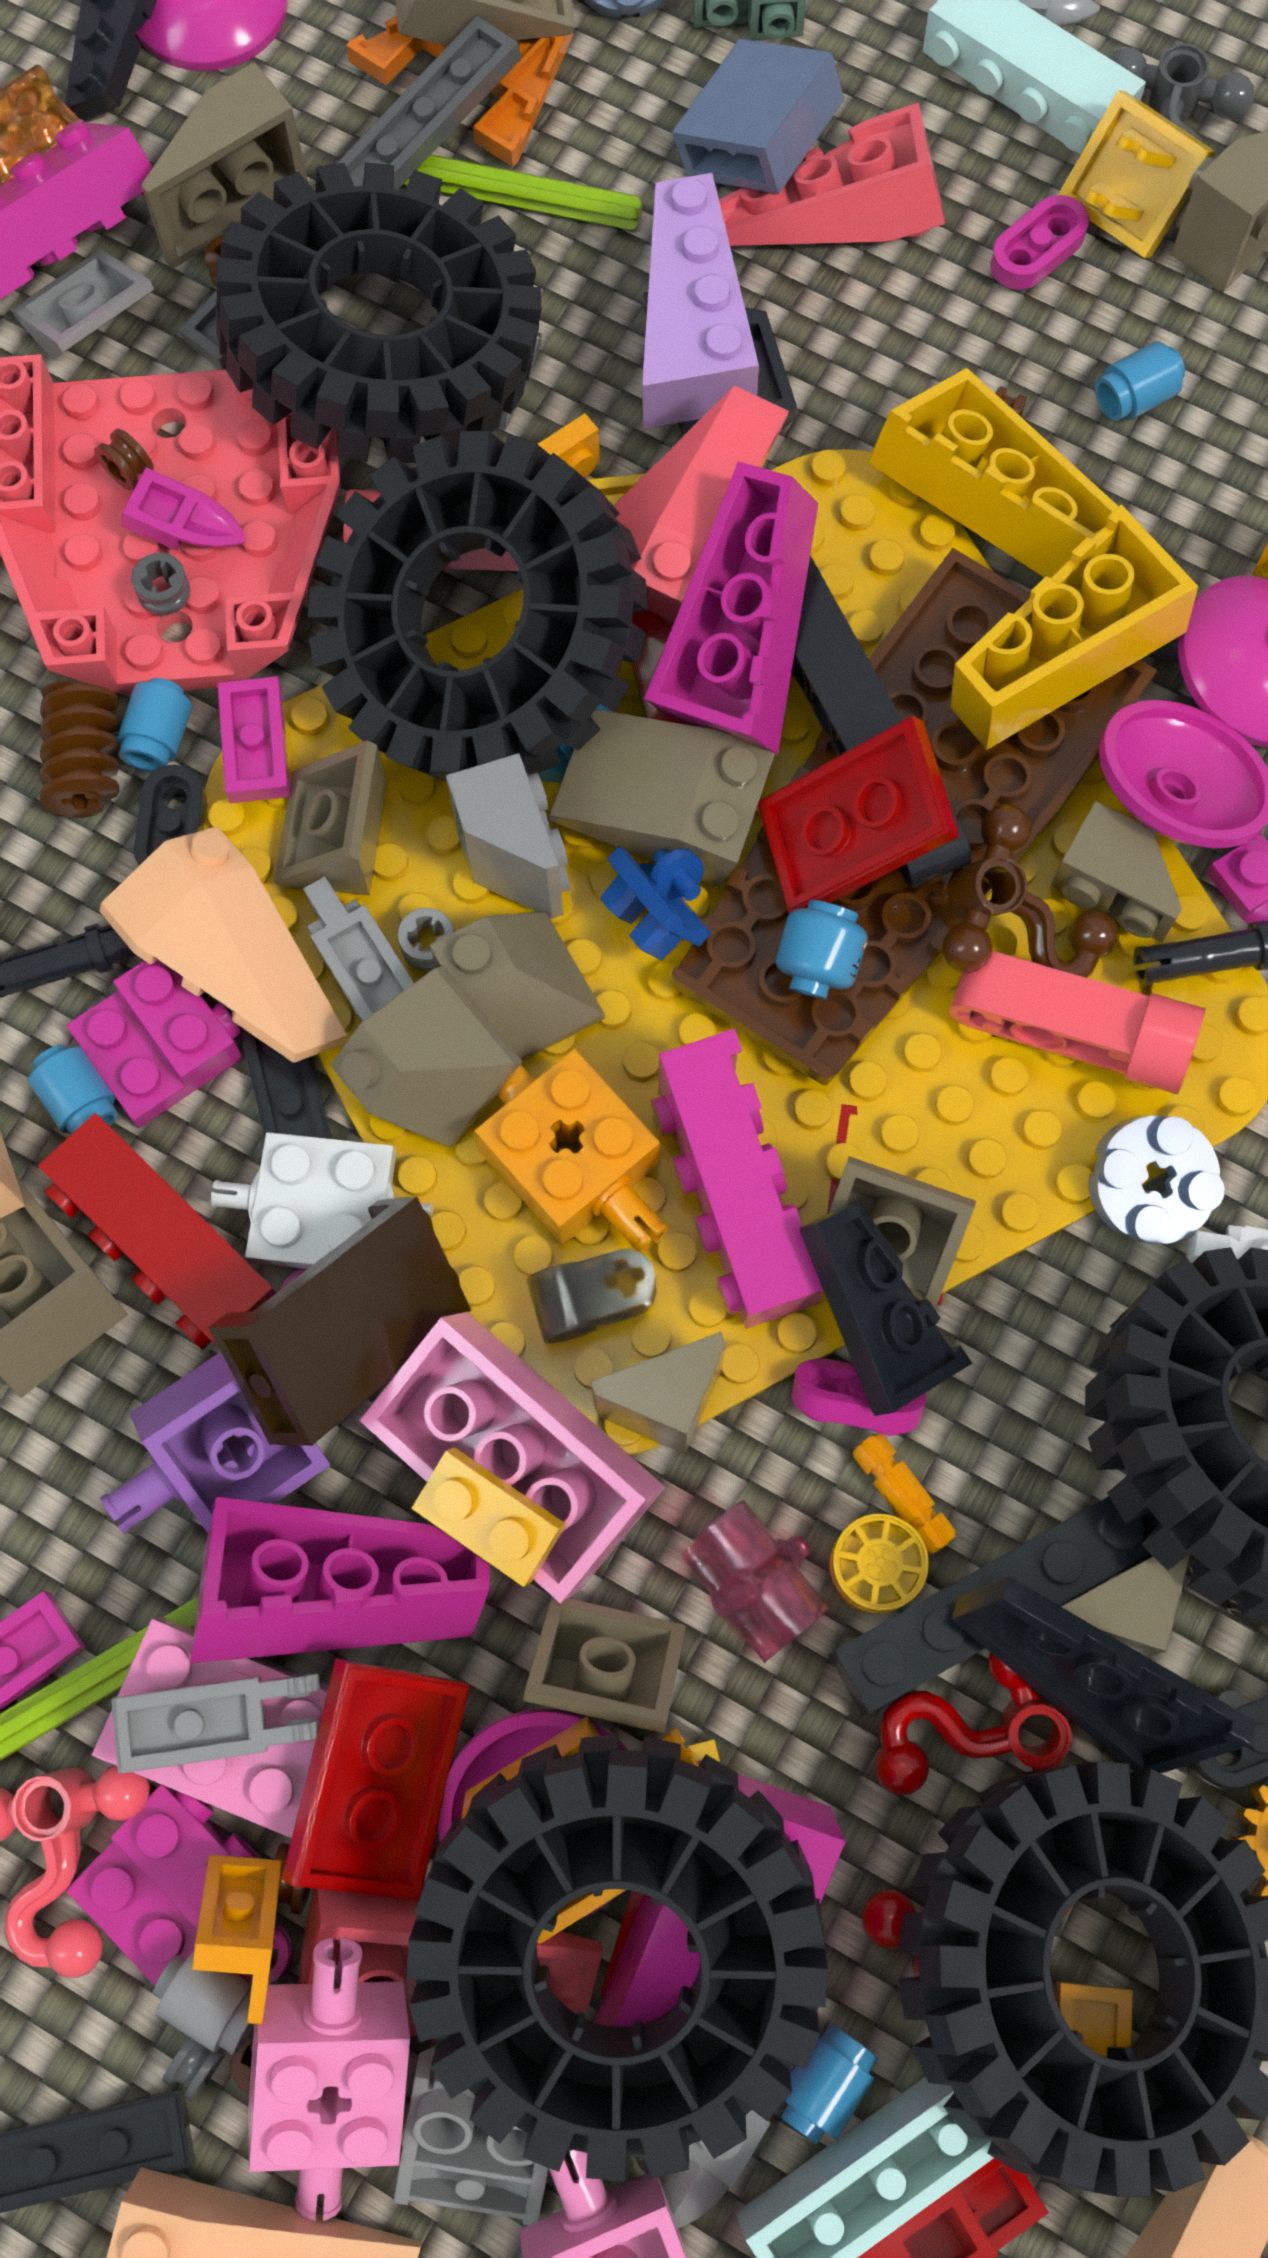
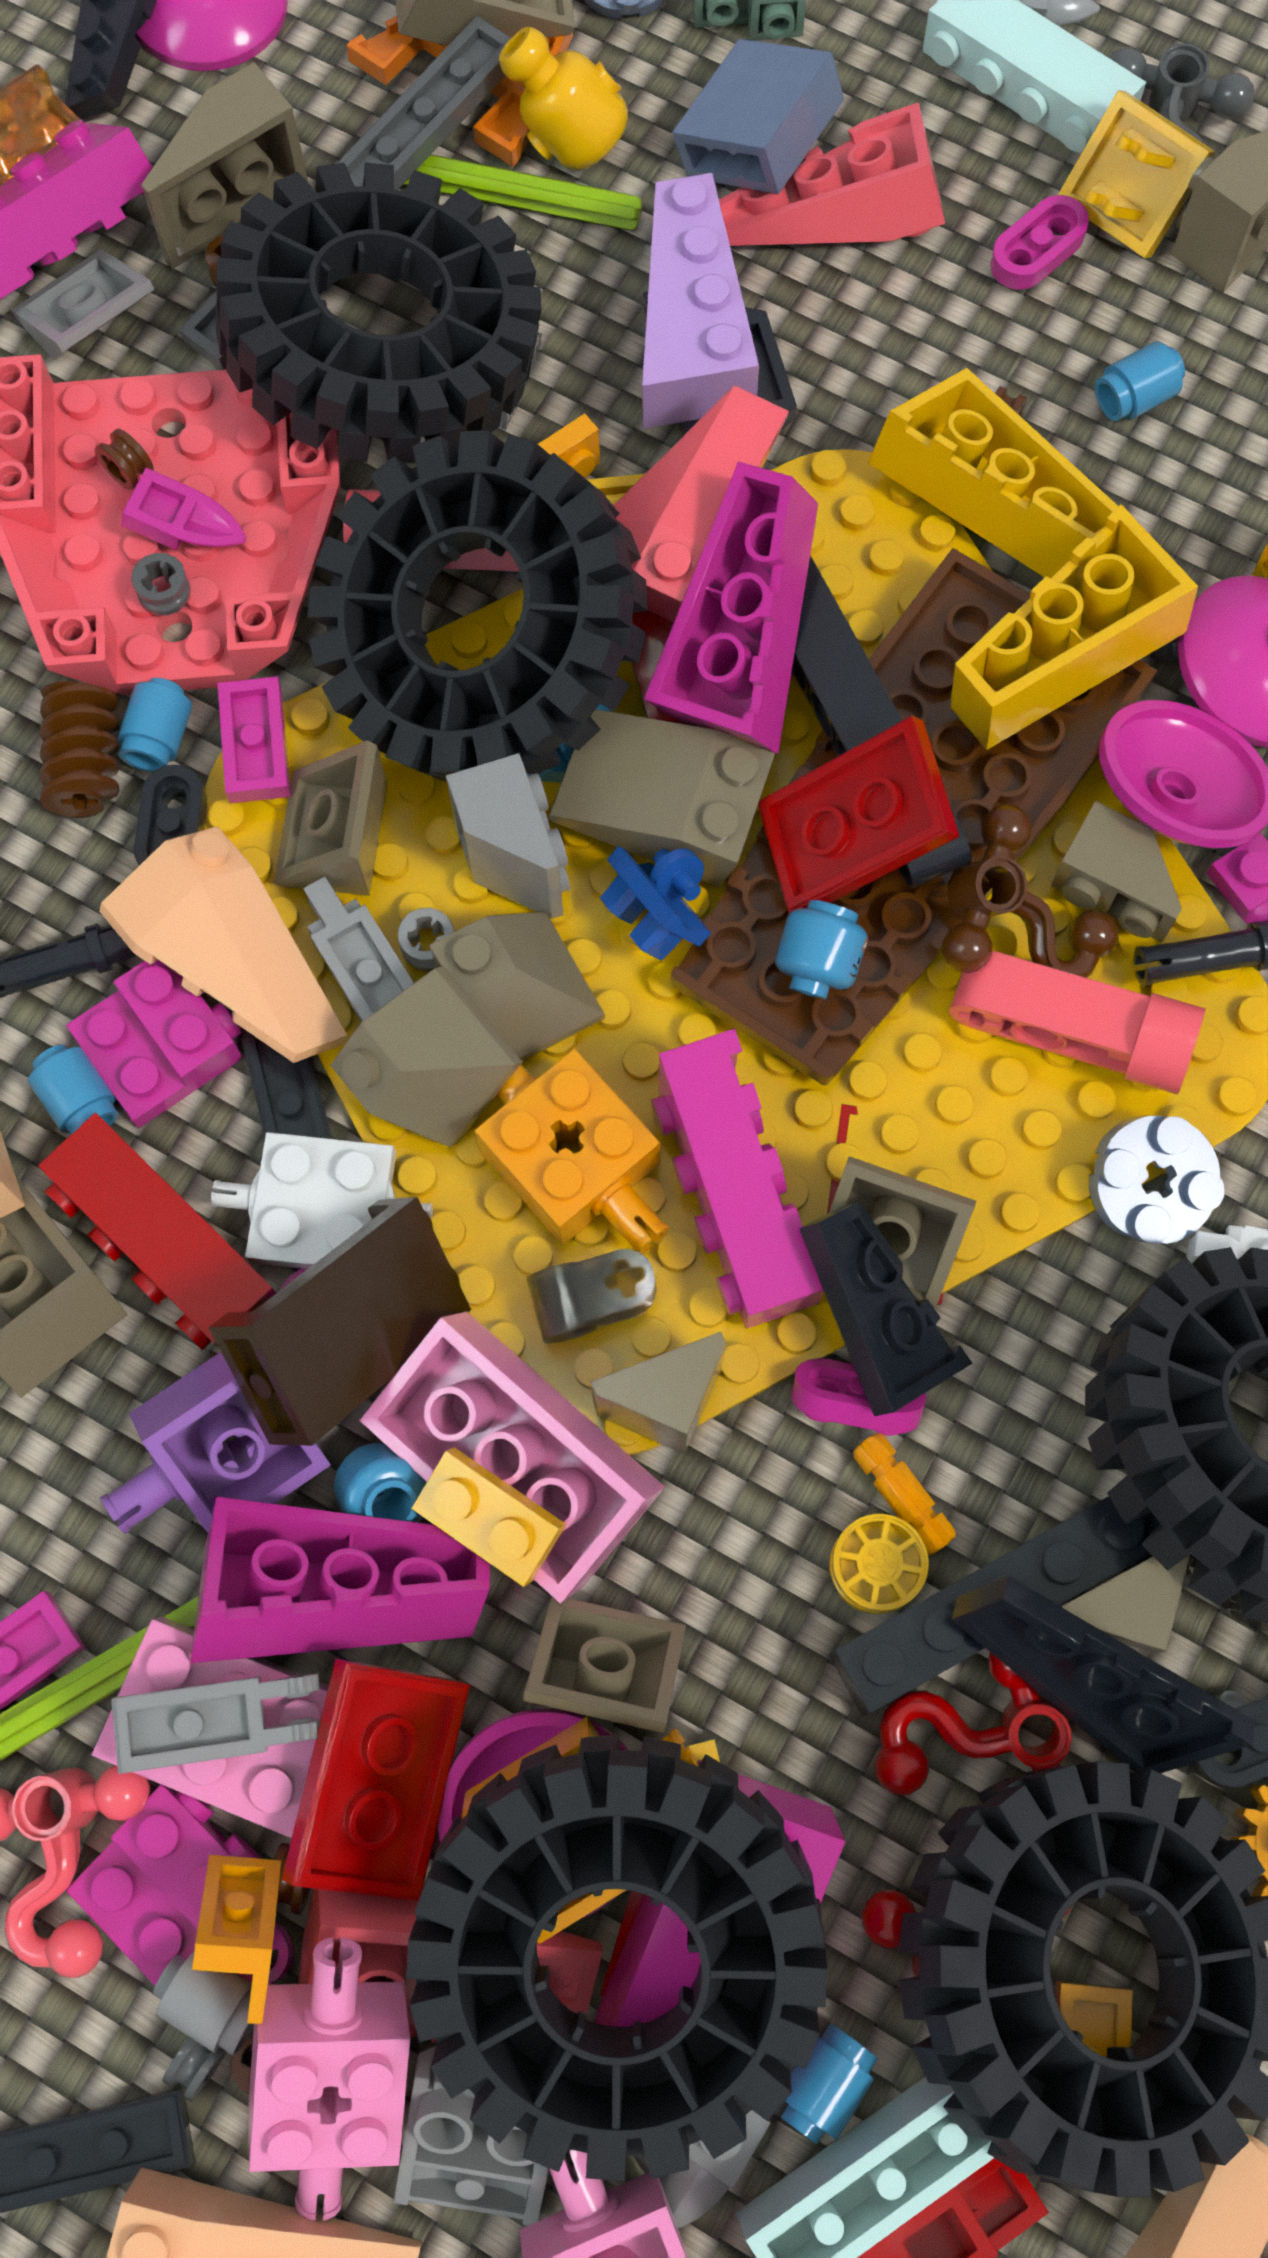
(377, 1484): none -> dark azure head
(566, 100): none -> yellow piece
(756, 1579): clear pink pin -> none

